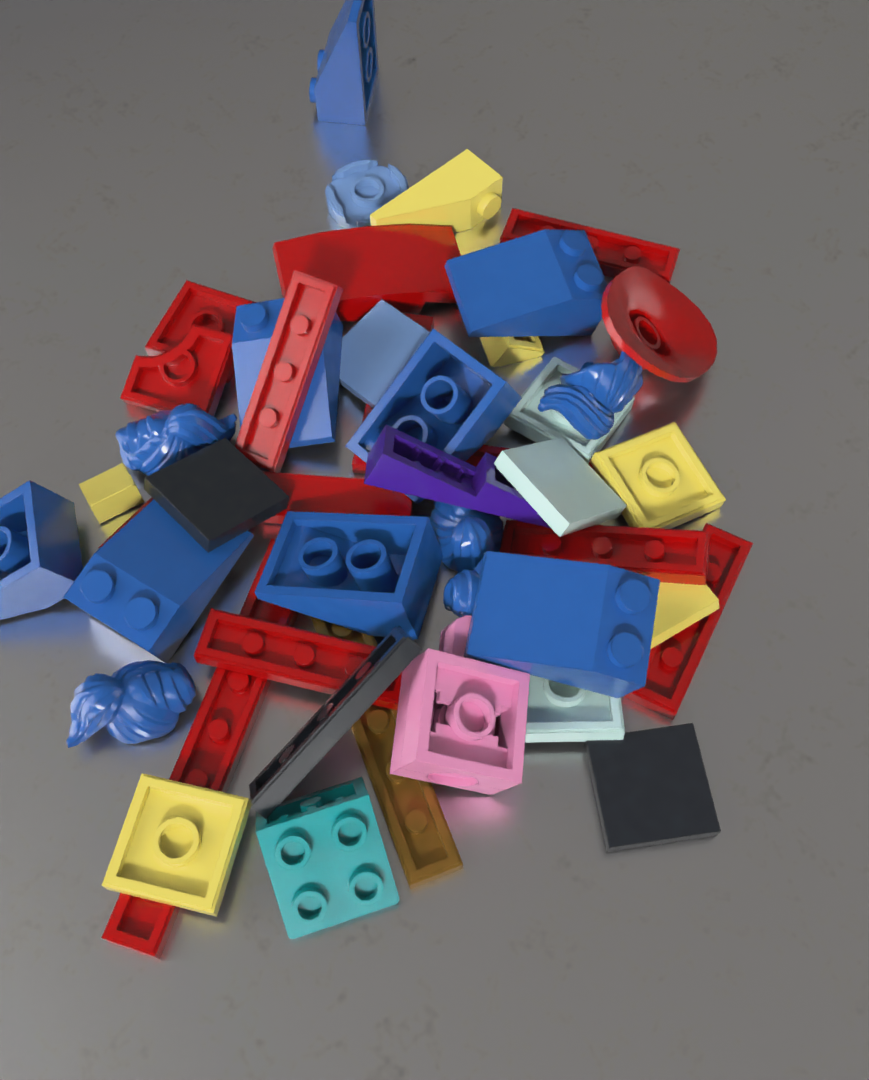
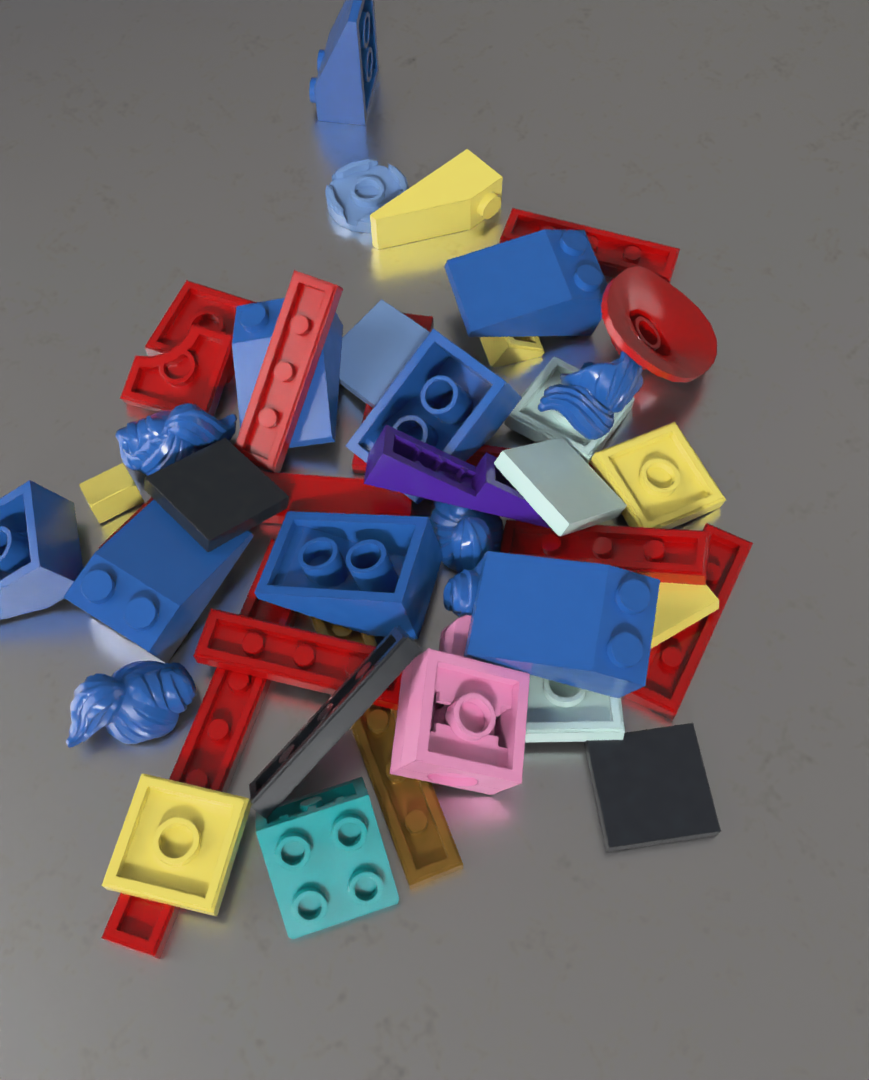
(374, 264): red slope -> none

